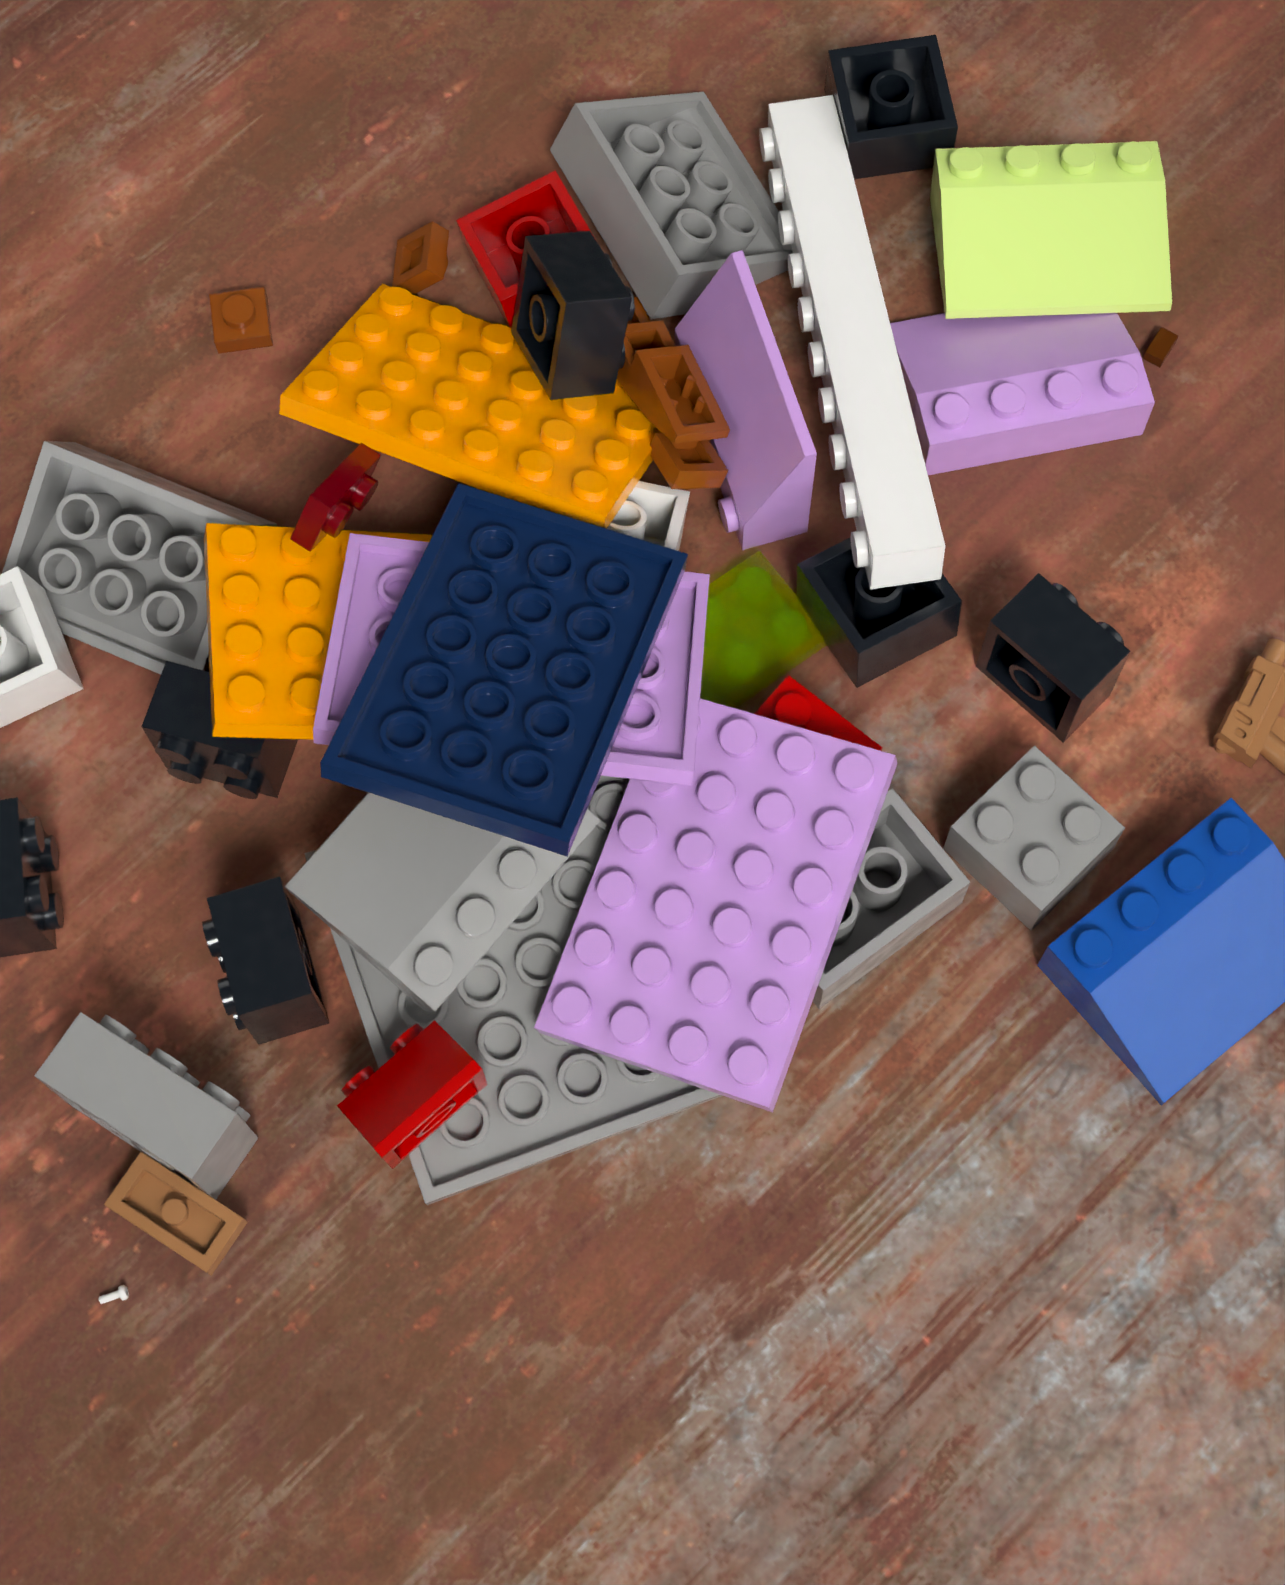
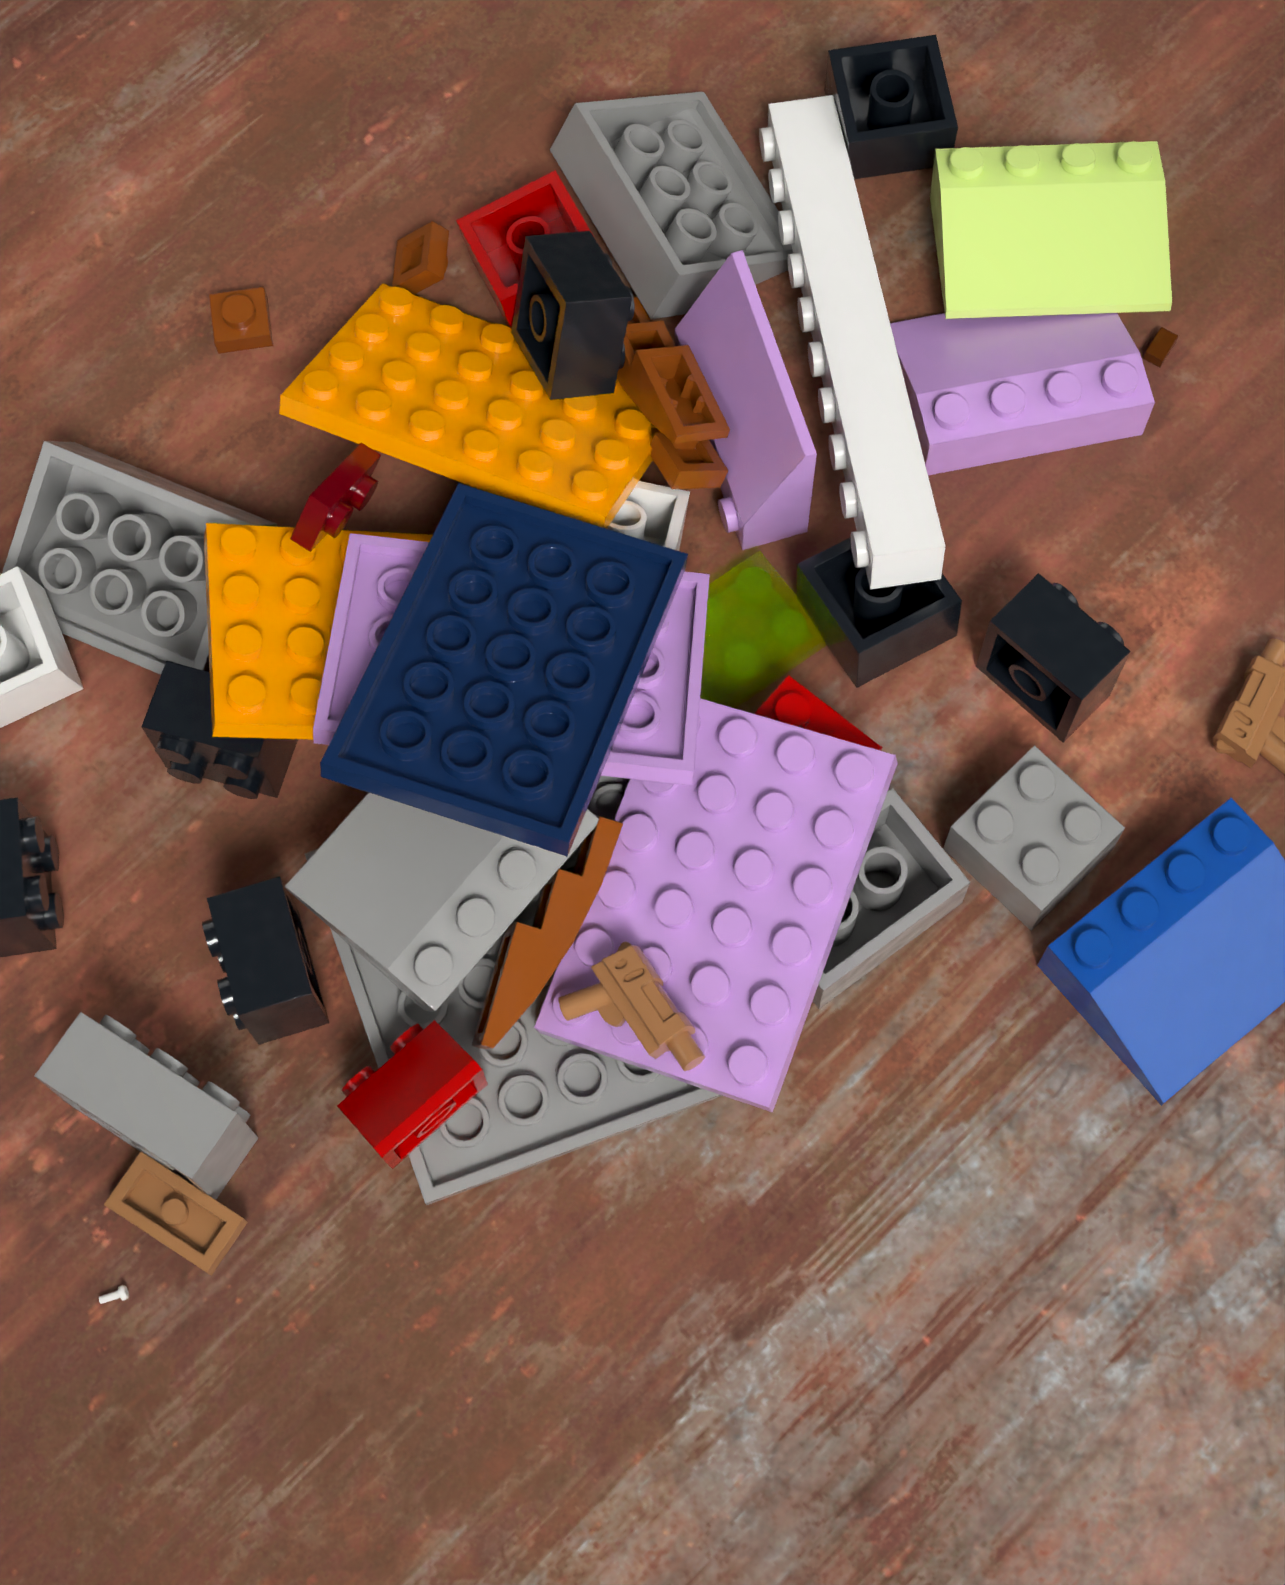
(534, 952): none -> dark orange slope
(634, 993): none -> medium nougat piece

